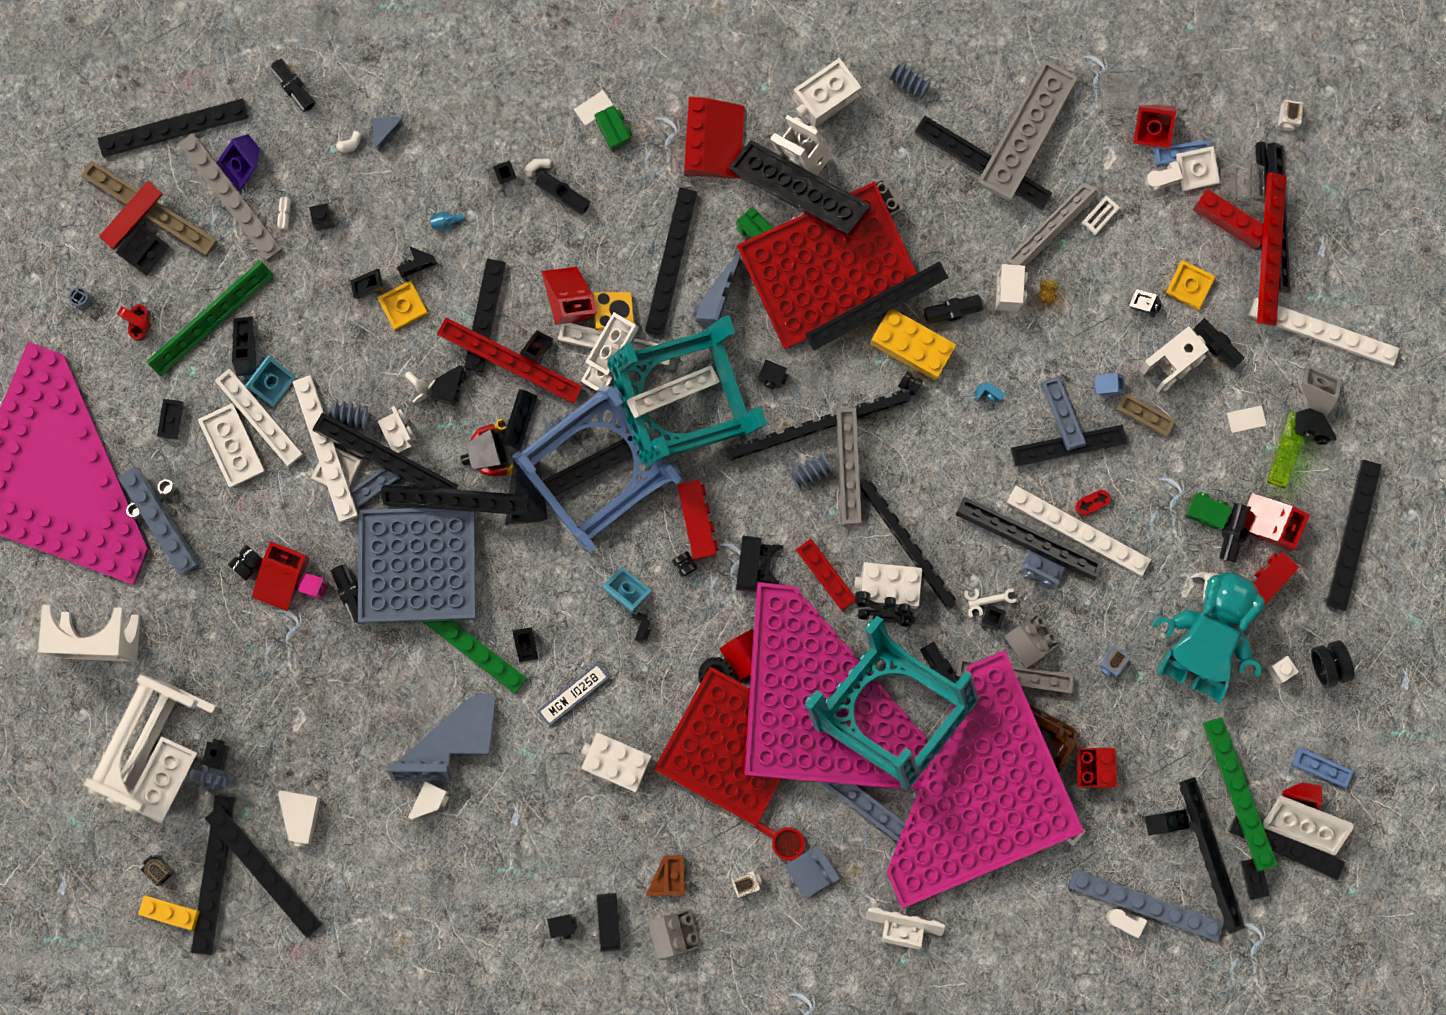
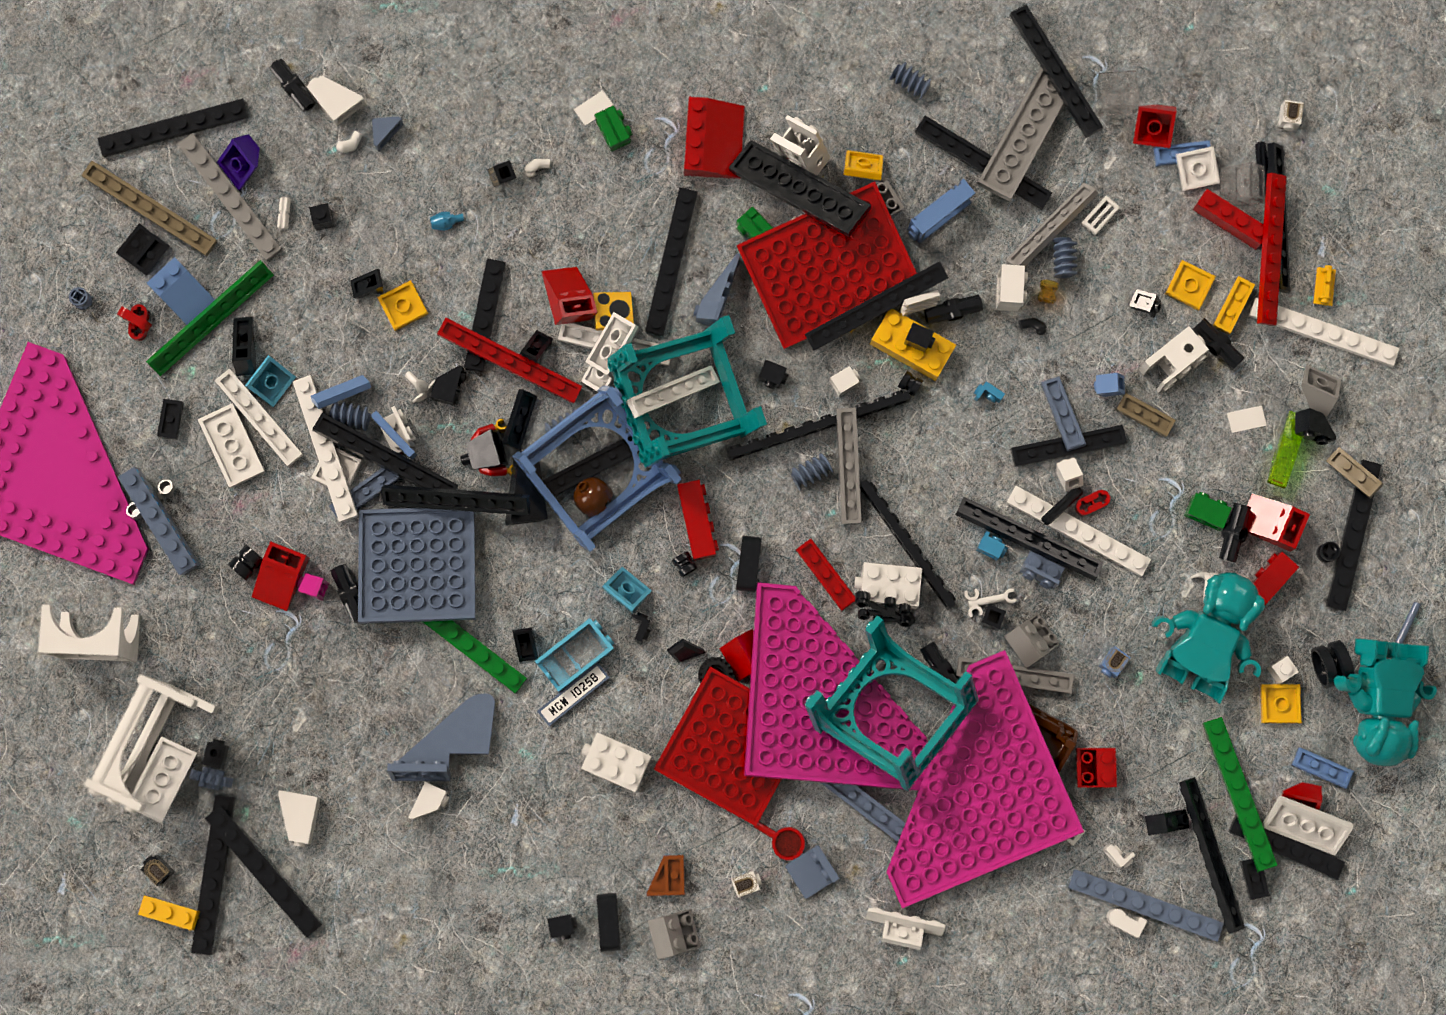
(131, 215): red tile -> none
(180, 291): none -> medium blue slope
(335, 99): none -> white slope
(340, 392): none -> medium blue tile
(393, 435): none -> medium blue tile
(421, 261): black slope -> none
(572, 199): black piece -> none
(575, 654): none -> clear door
(592, 496): none -> reddish brown cylinder
(684, 650): none -> black piece
(771, 550): black piece -> none
(826, 93): white torso -> none
(845, 381): none -> white brick
(863, 165): none -> yellow tile
(920, 302): none -> white tile
(920, 337): none -> black brick
(940, 211): none -> medium blue door
(992, 546): none -> dark azure brick
(1035, 323): none -> black arm
(1056, 71): none -> black plate
(1062, 505): none -> black axle
(1064, 257): none -> sand blue piece
(1069, 474): none -> white brick
(1115, 853): none -> white bracket
(1165, 178): white leg -> none
(1233, 305): none -> yellow plate
(1280, 703): none -> yellow tile
(1324, 285): none -> yellow hinge
(1332, 552): none -> black wheel
(1354, 472): none -> dark tan plate
(1387, 692): none -> teal piece
(1408, 622): none -> sand blue bar

